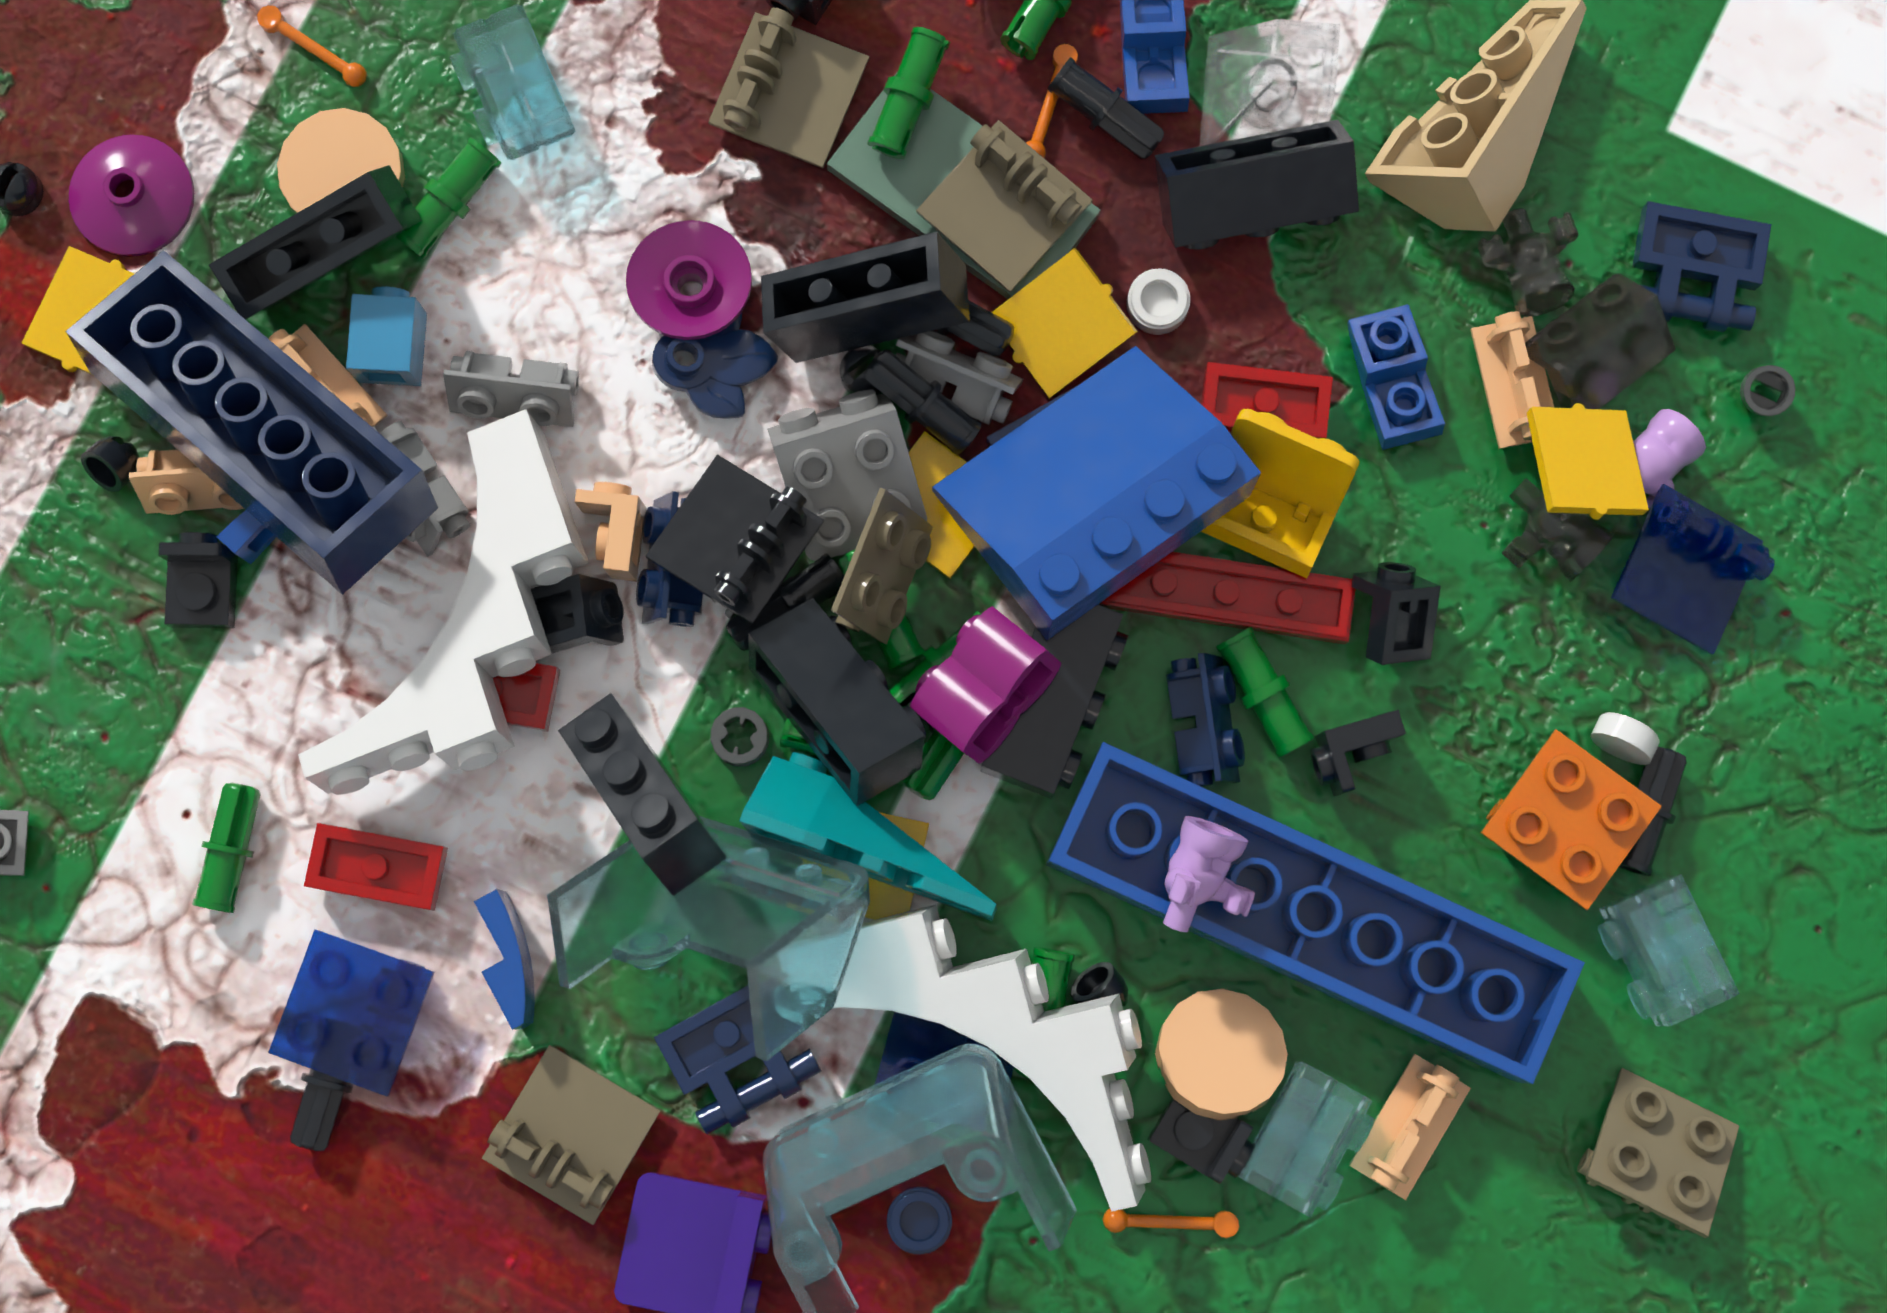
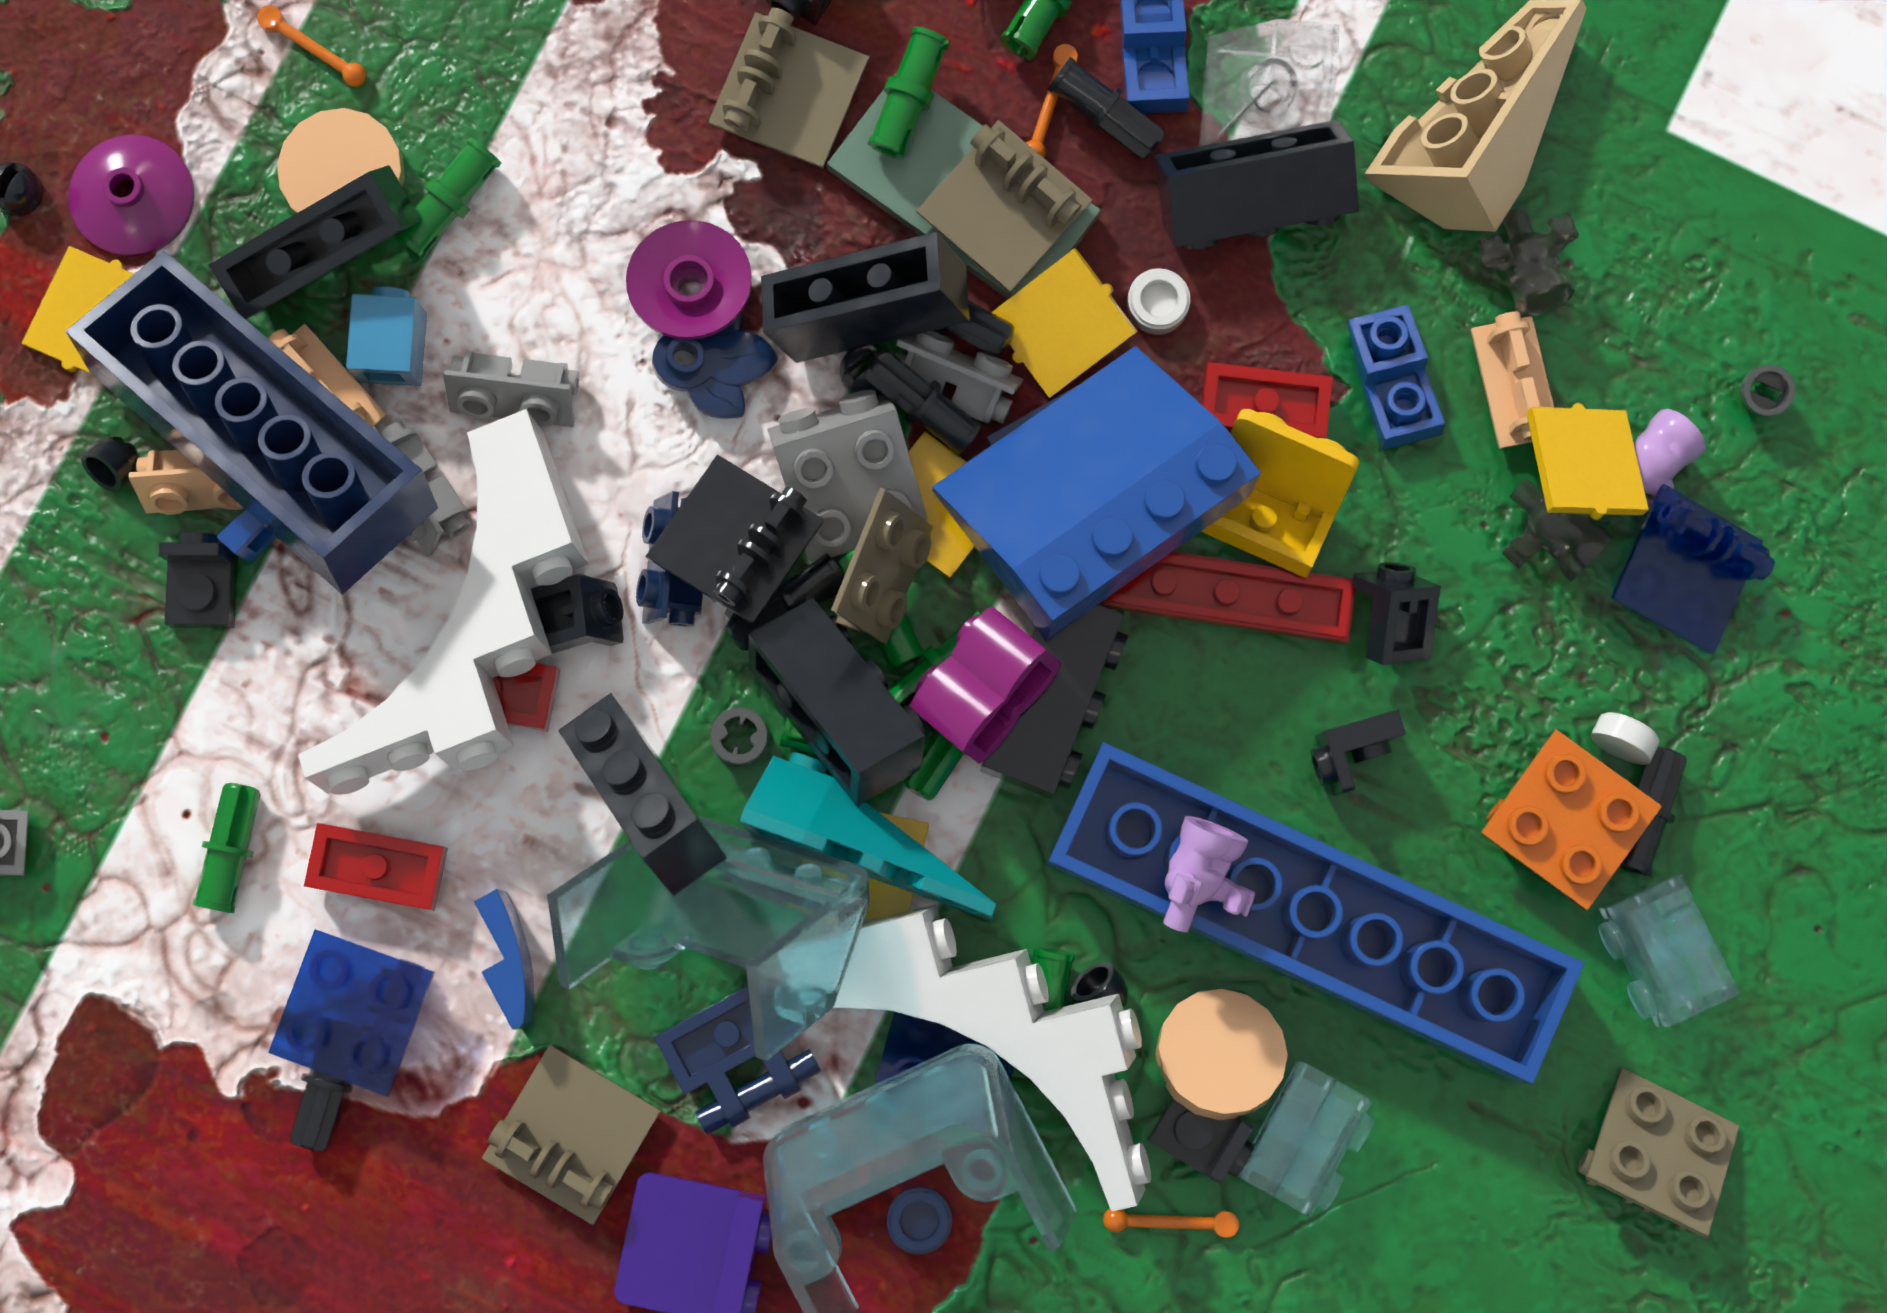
(513, 83): clear light blue brick -> none
(620, 539): light nougat bracket -> none
(1206, 696): dark blue hinge -> none
(1265, 692): green pin -> none
(1410, 1126): light nougat hinge -> none
(1602, 343): clear smoke bracket -> none
(1707, 249): dark blue plate -> none

